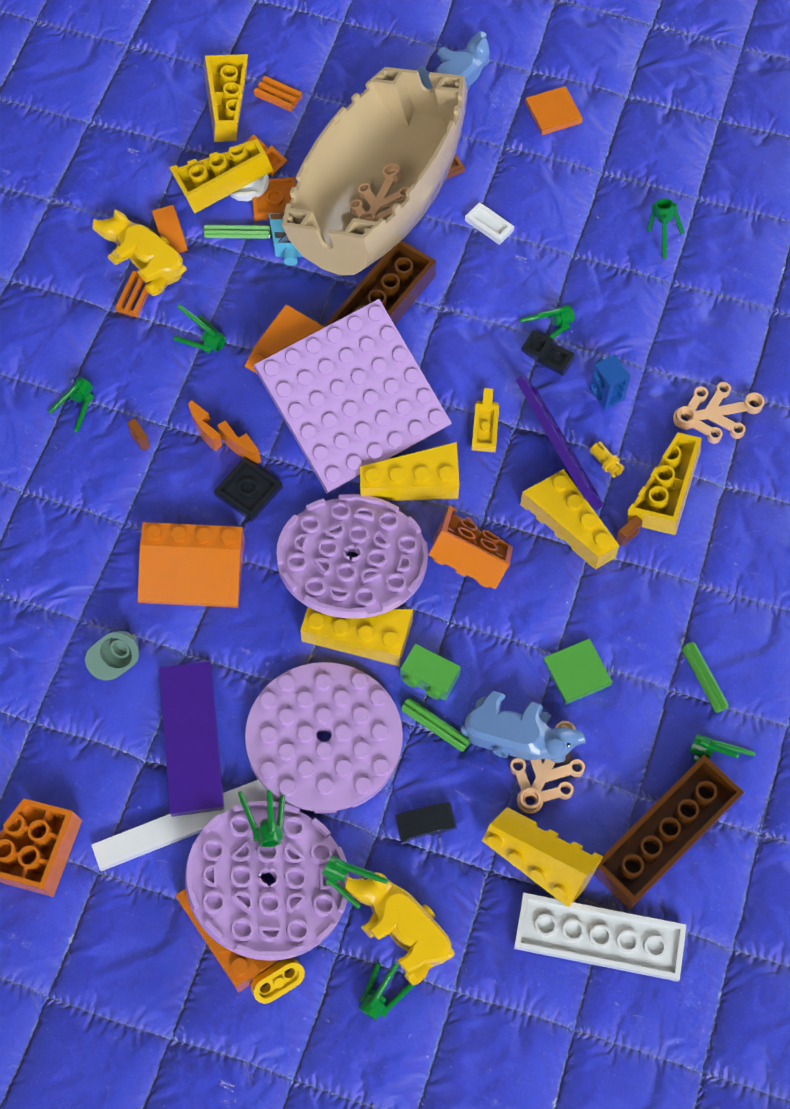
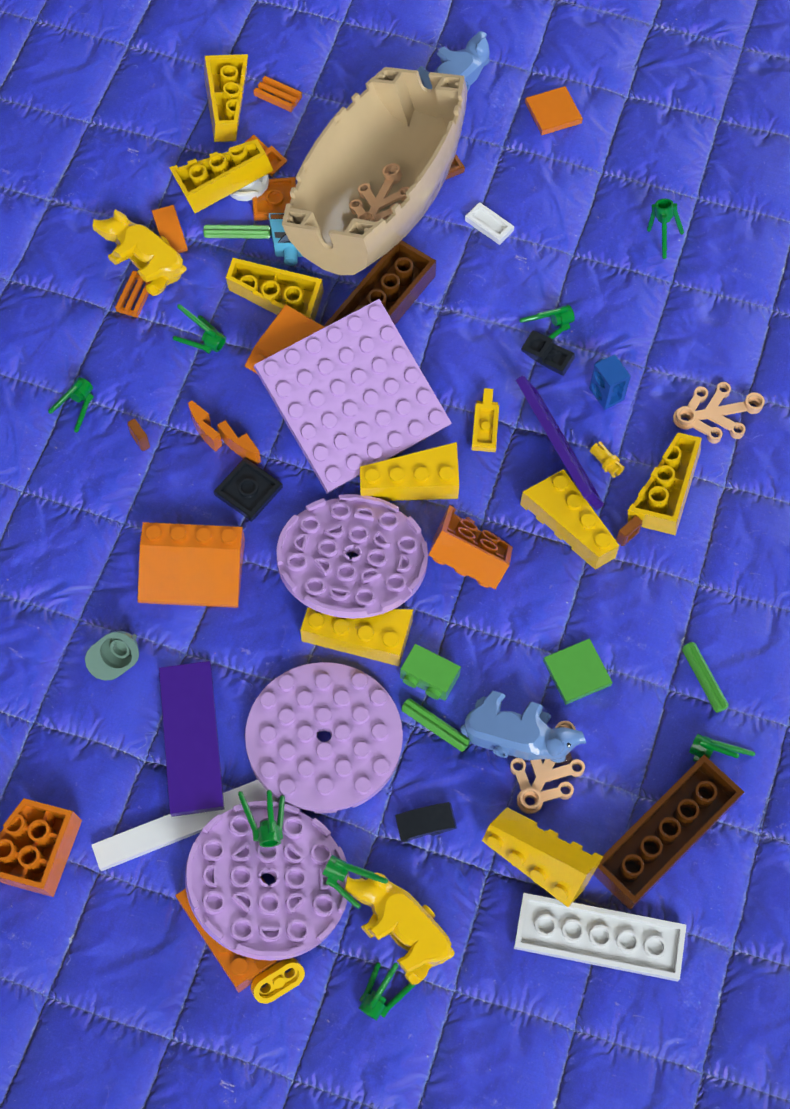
(275, 287): none -> yellow wedge

